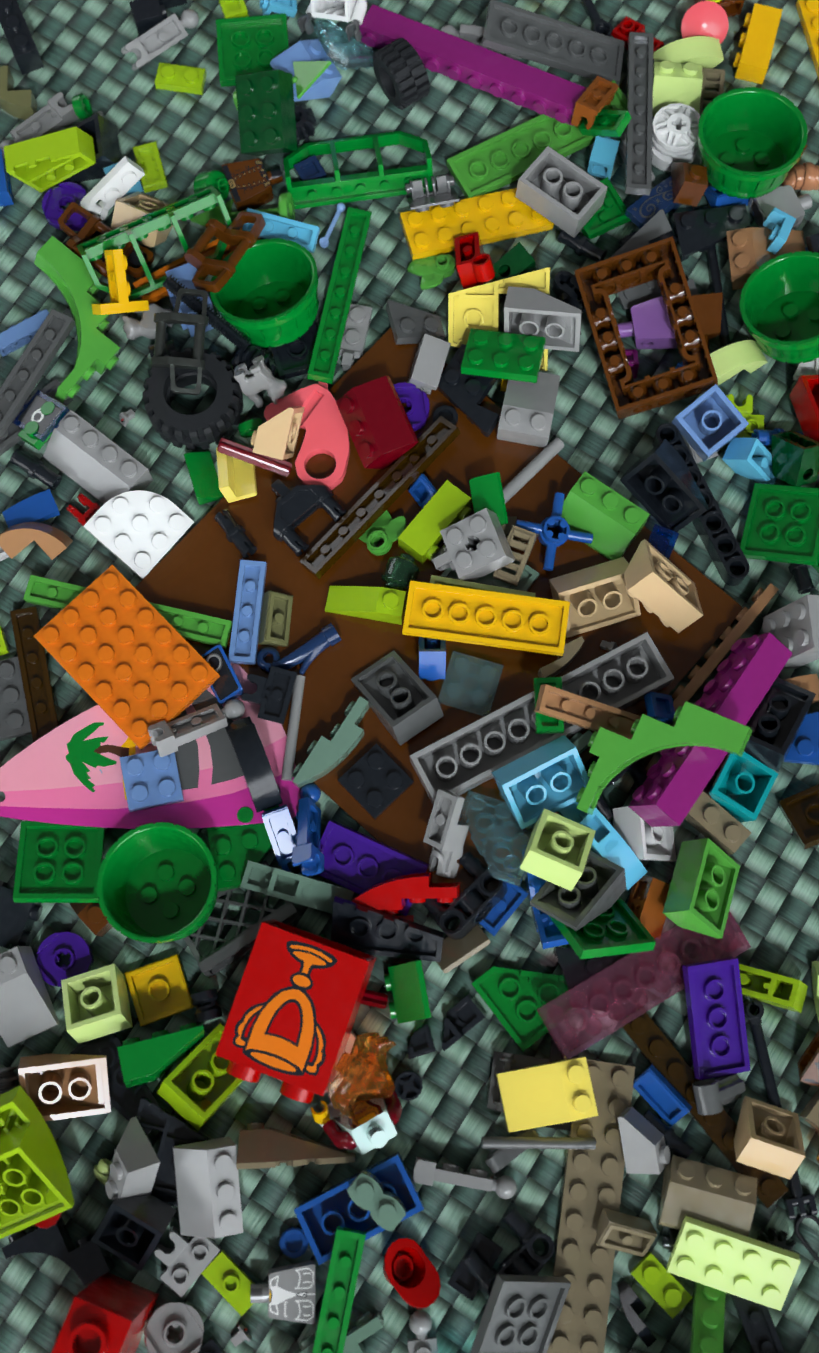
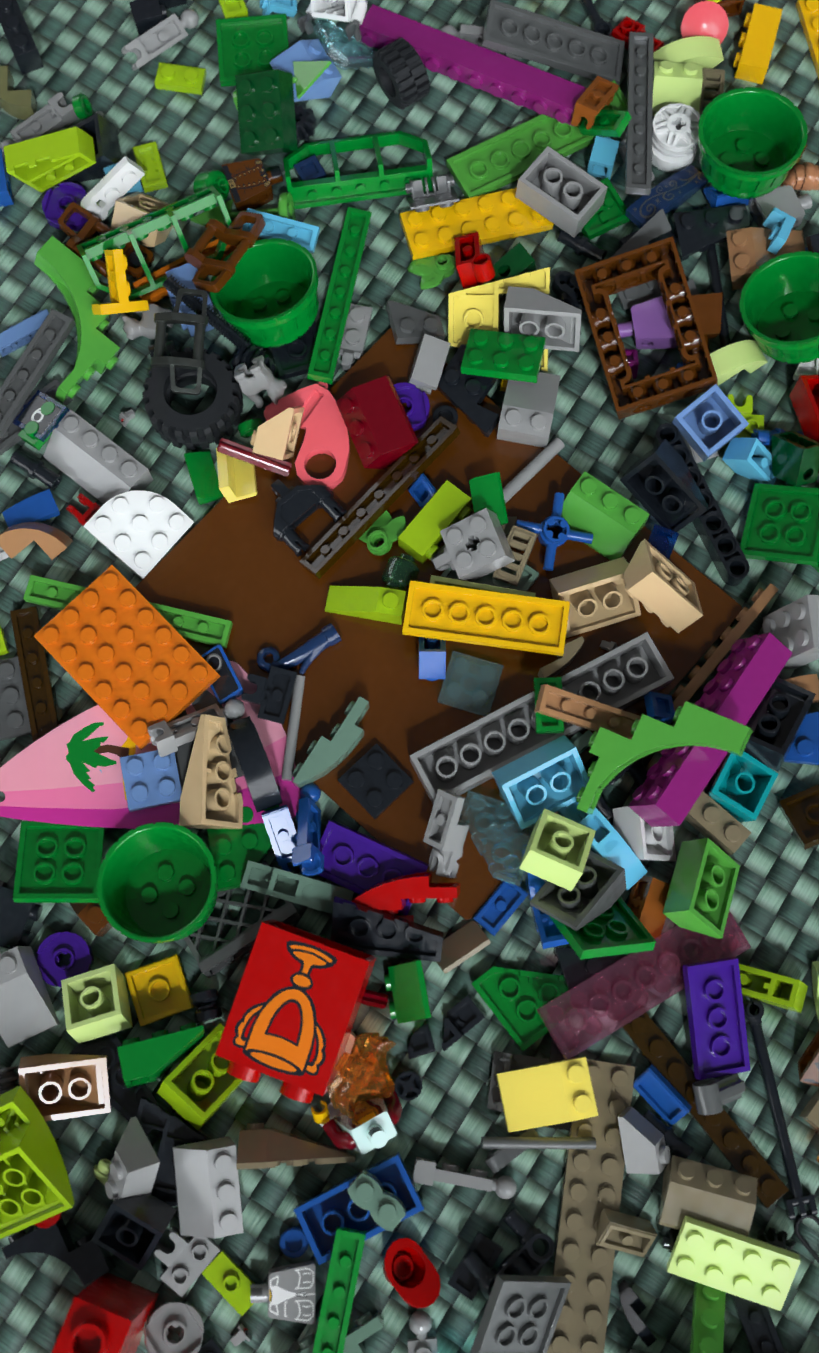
(209, 788): none -> tan wedge
(235, 533): black pin -> none
(247, 612): medium blue plate -> none
(275, 619): olive slope -> none
(324, 242): light blue hinge -> none
(398, 697): dark grey slope -> none
(472, 903): black piece -> none
(661, 1285): lime plate -> none
(688, 183): reddish brown slope -> none
(768, 1138): tan slope -> none
(802, 577): black pin -> none

